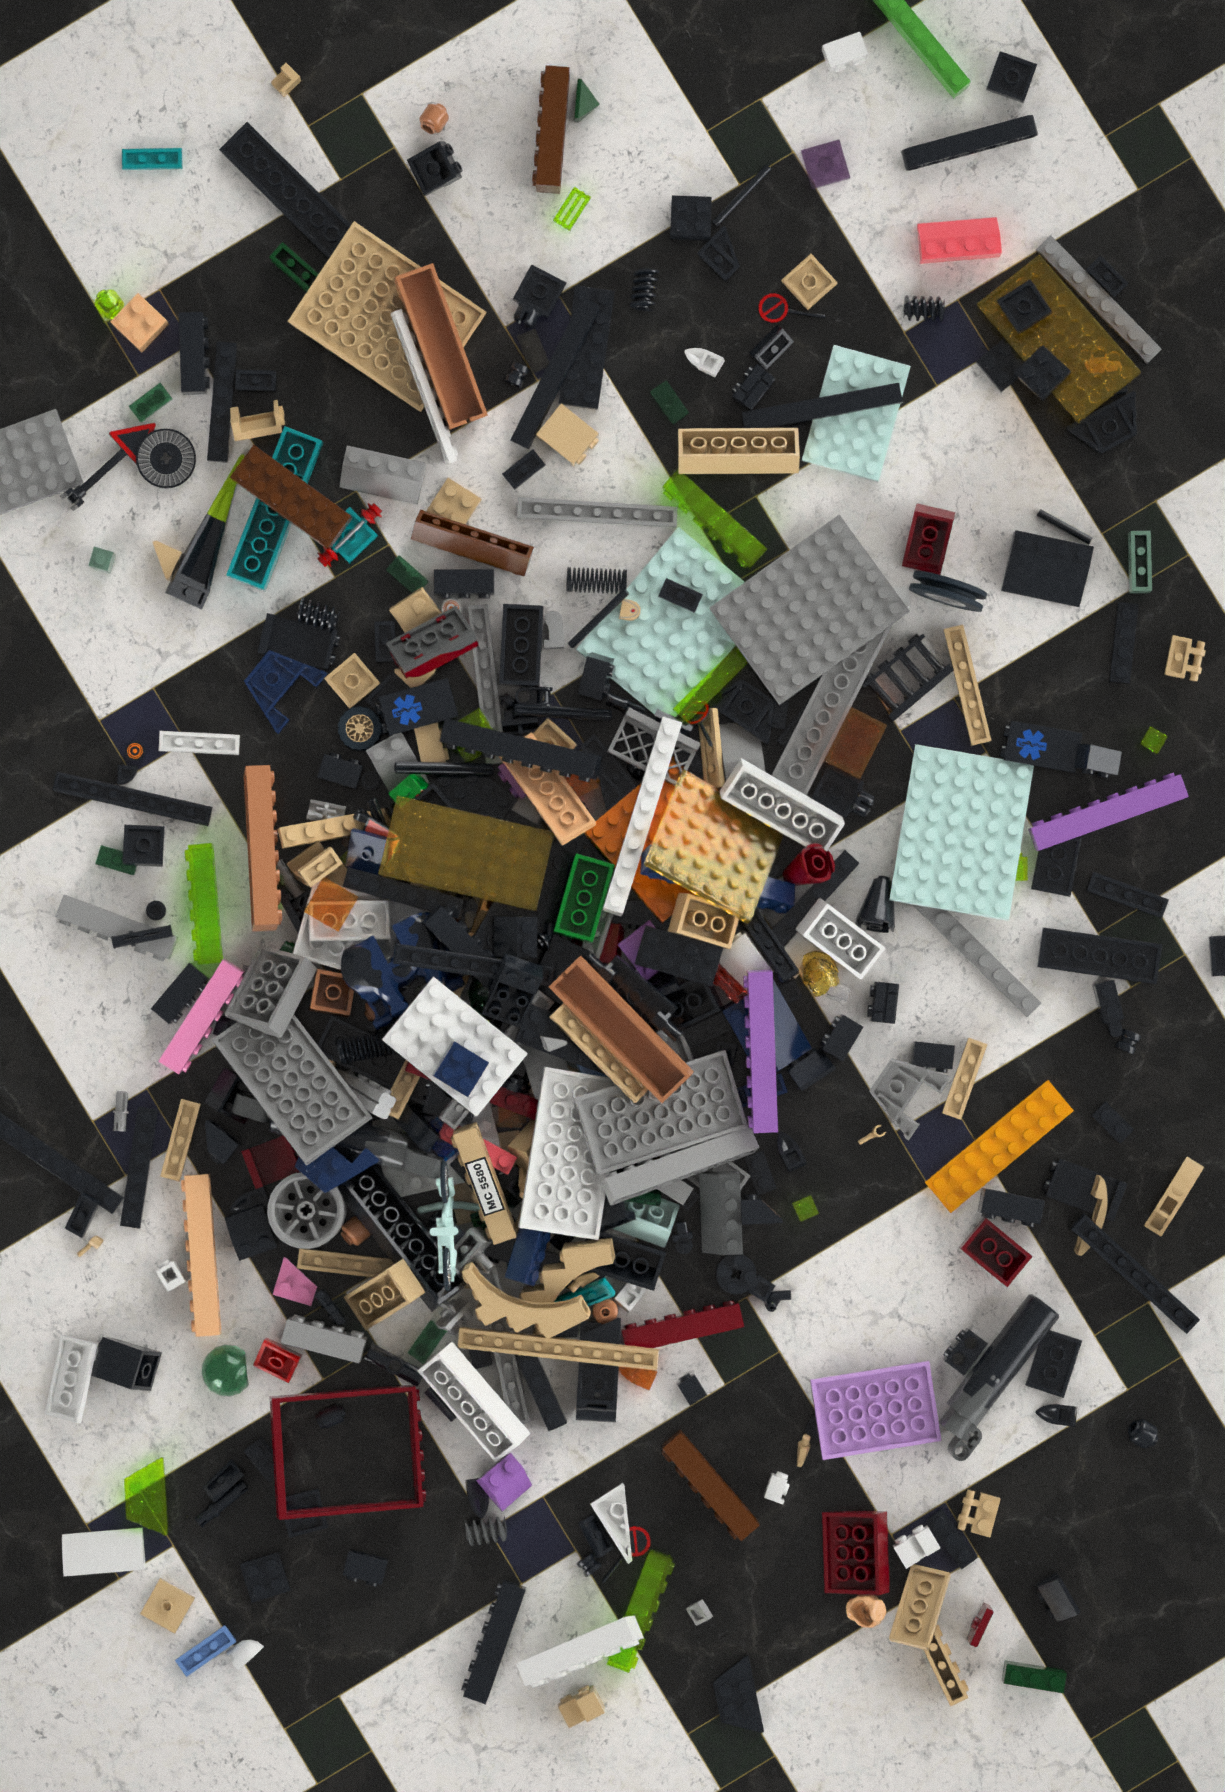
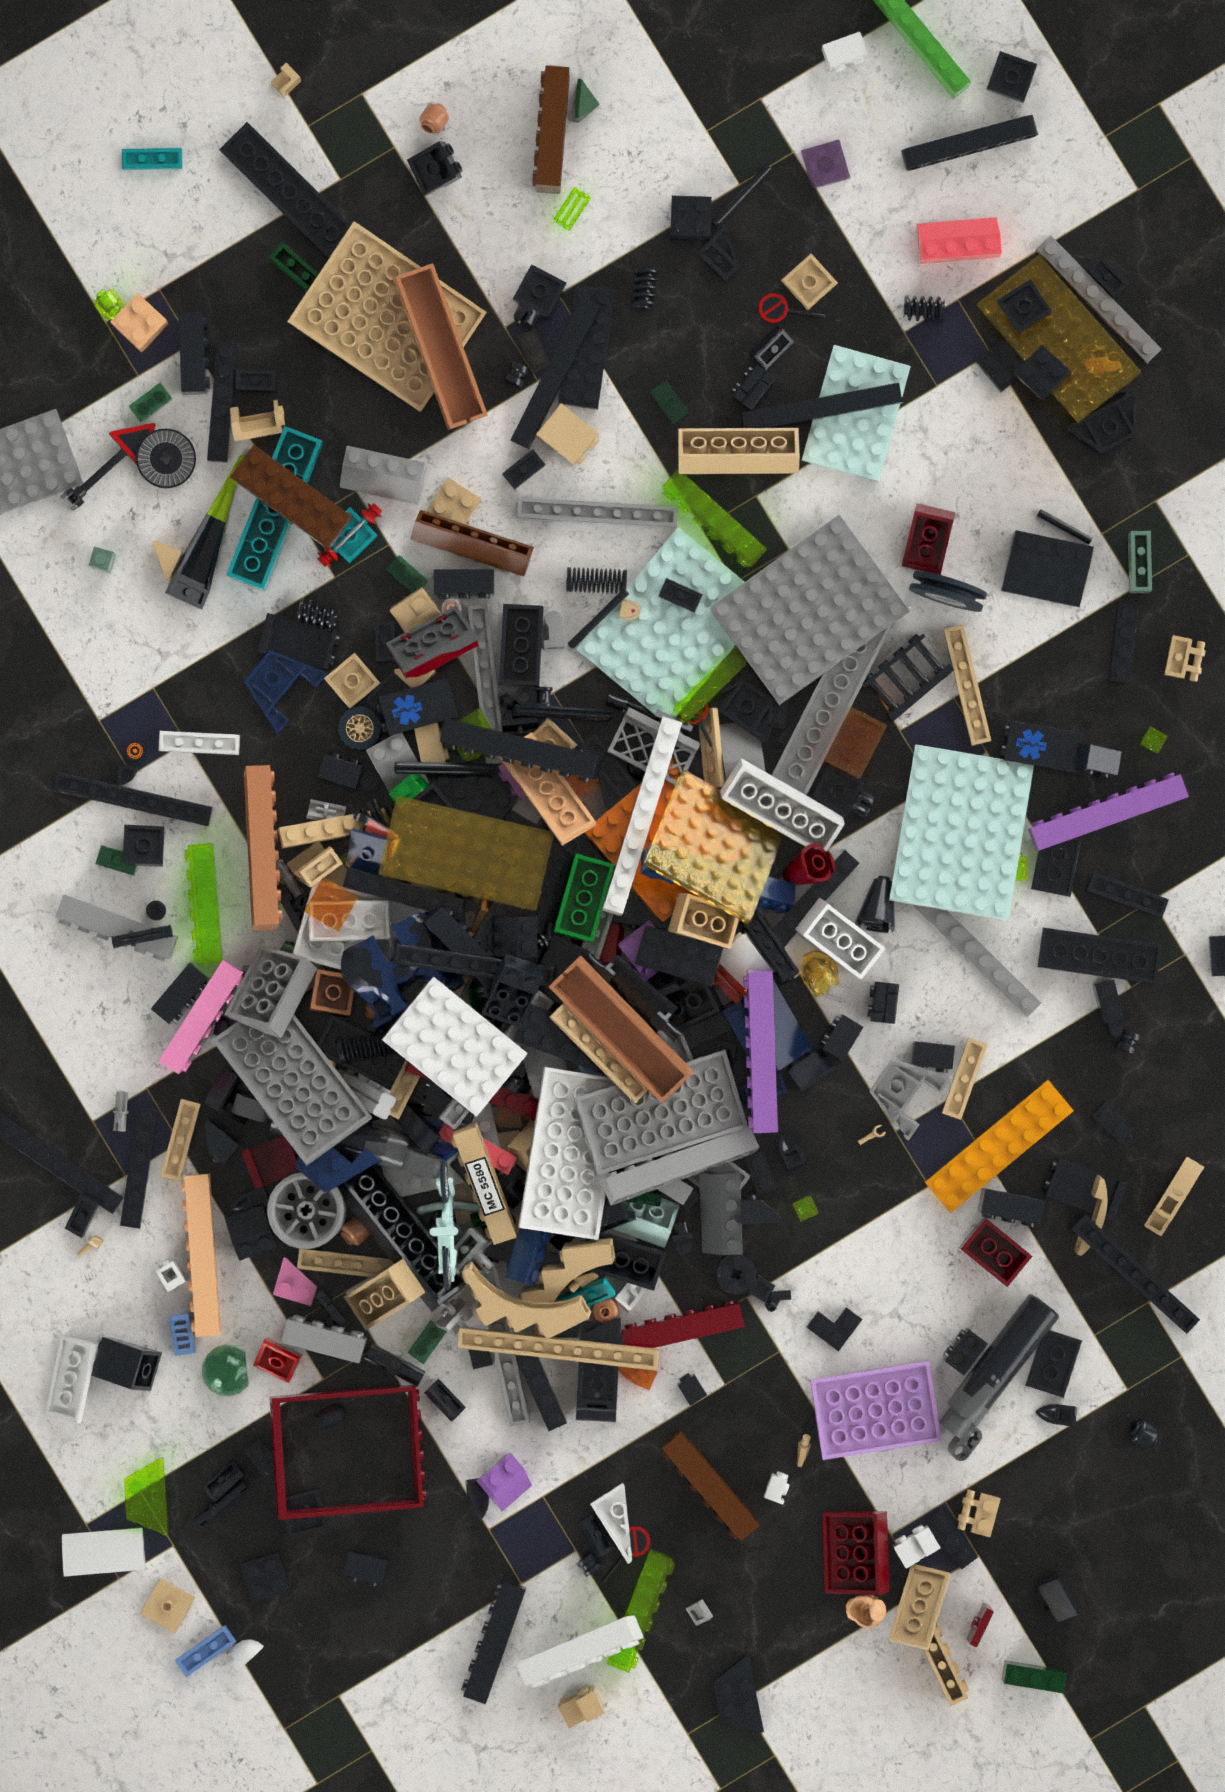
(181, 1317): none -> medium blue slope
(421, 378): white plate -> none
(460, 1068): dark blue brick -> none
(473, 1402): white brick -> none
(486, 1531): dark grey piece -> none
(522, 1179): tan bar -> none
(552, 1043): light grey slope -> none
(596, 676): black brick -> none
(705, 360): white plate -> none
(835, 1332): none -> black plate

